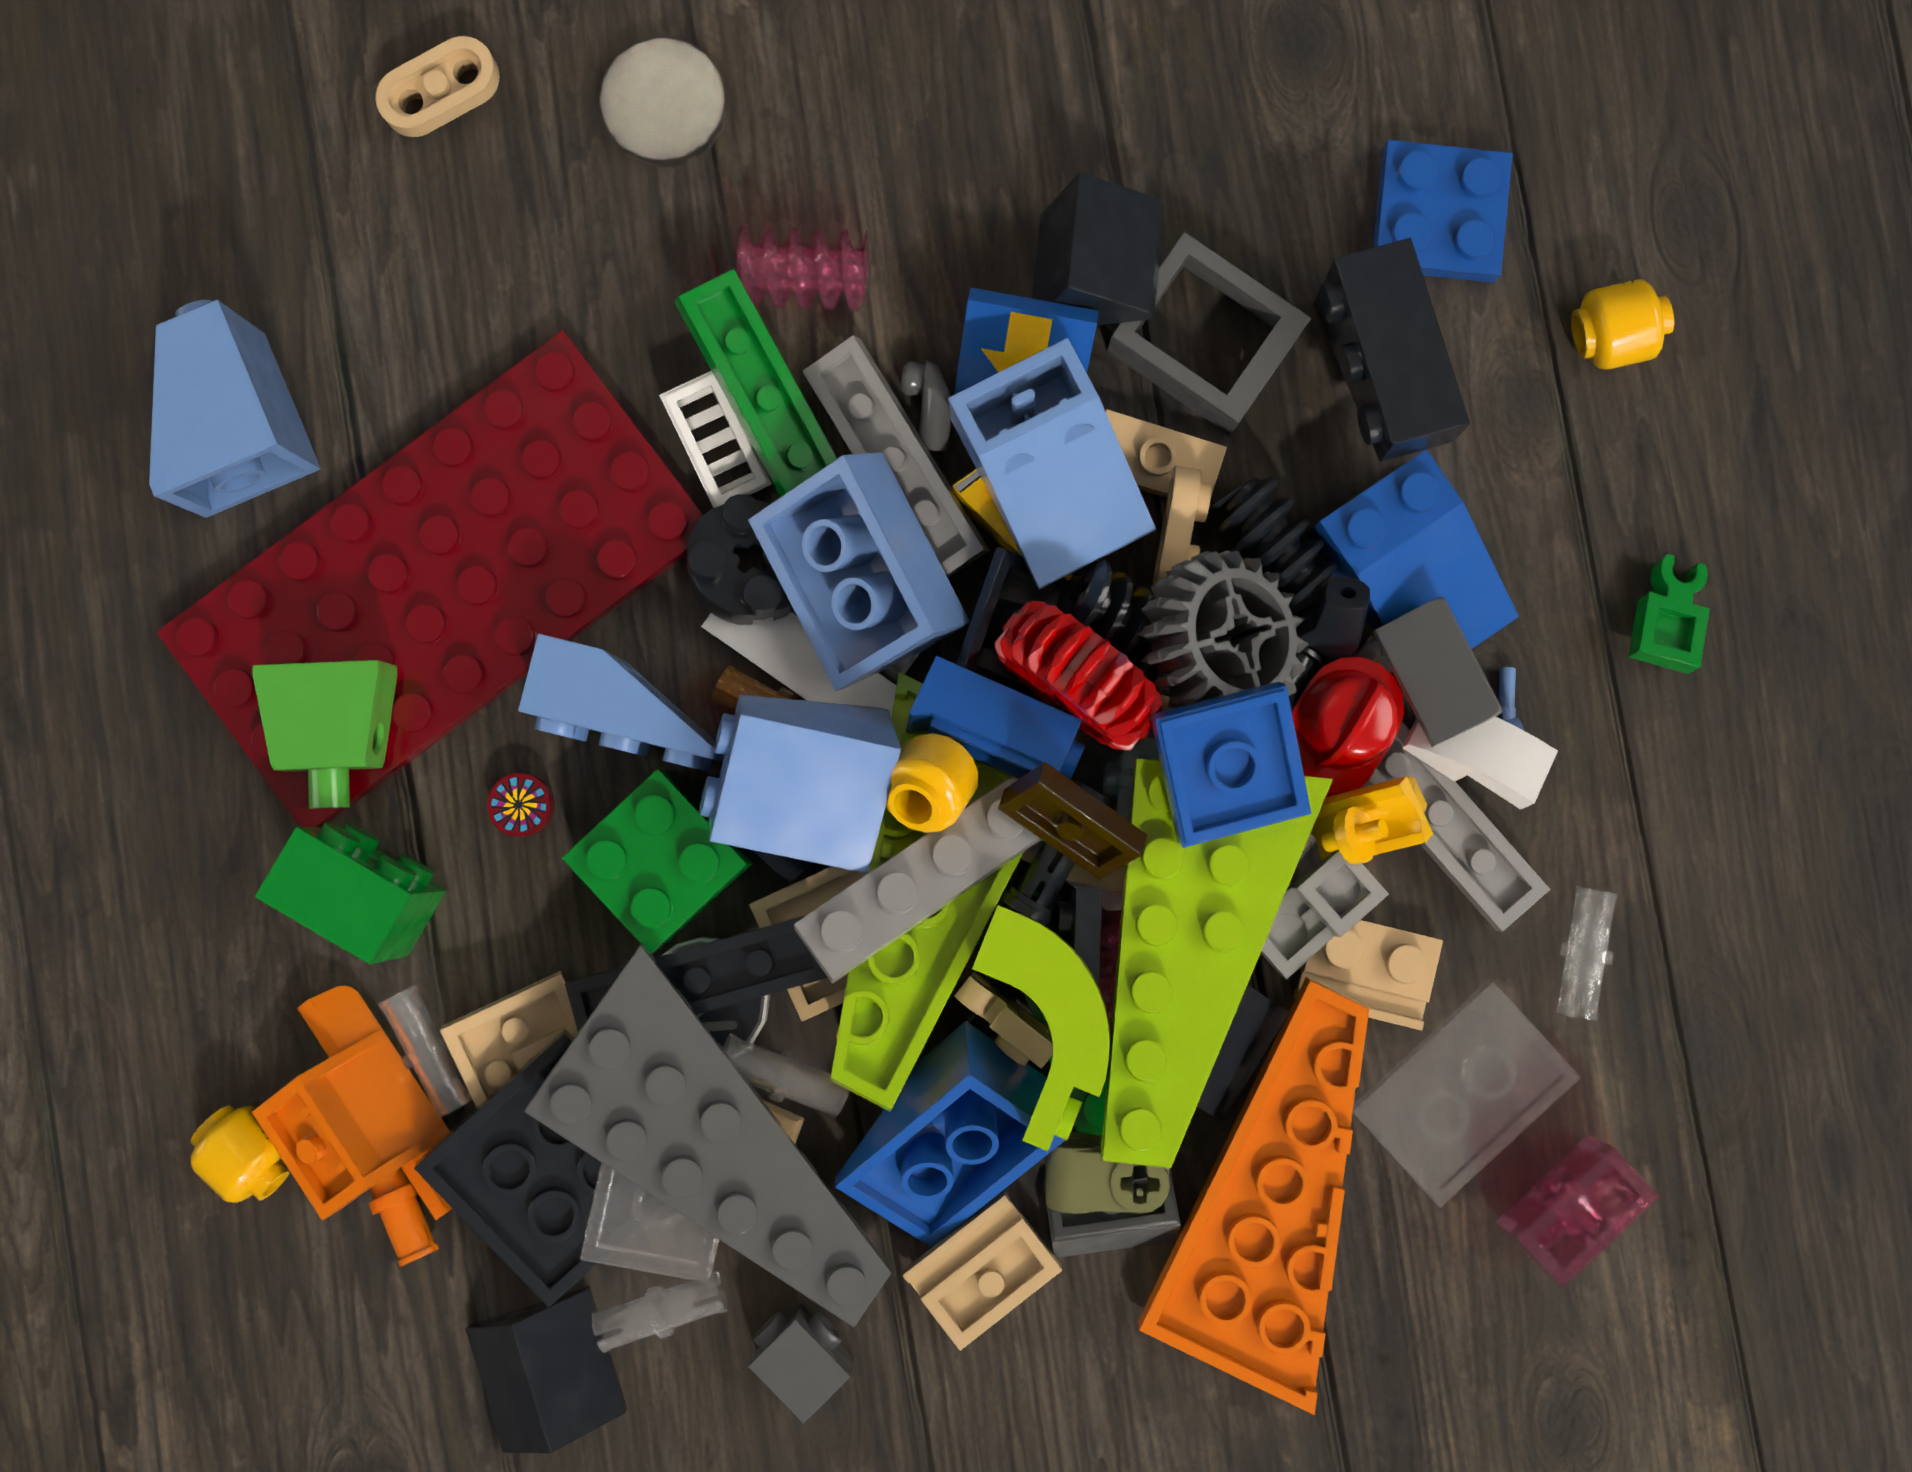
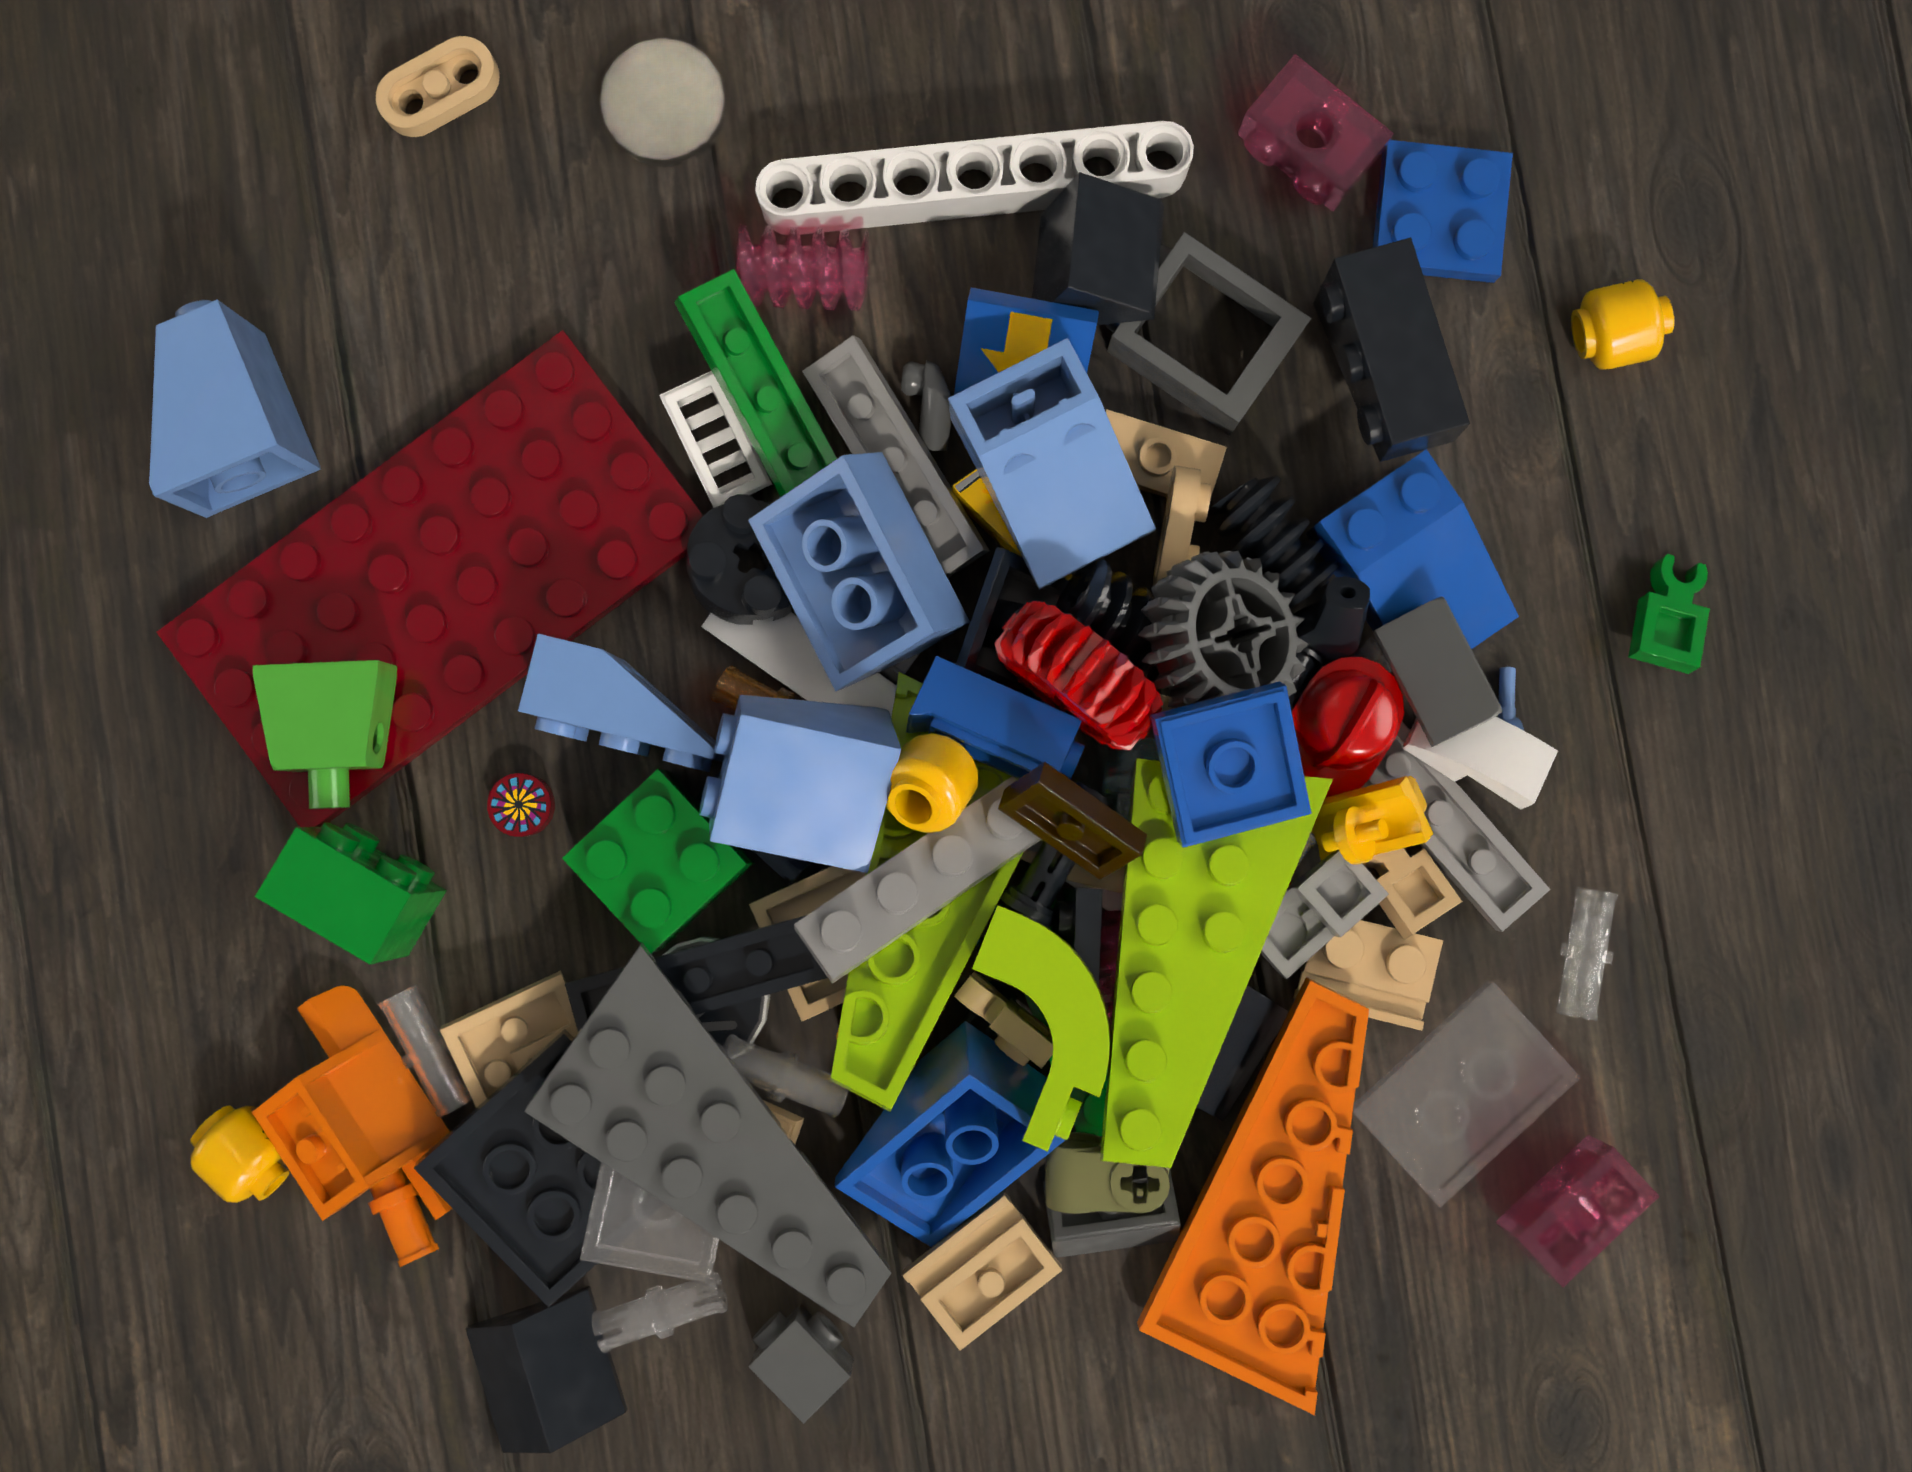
(943, 164): none -> white beam
(1306, 100): none -> clear pink brick
(1415, 889): none -> tan plate

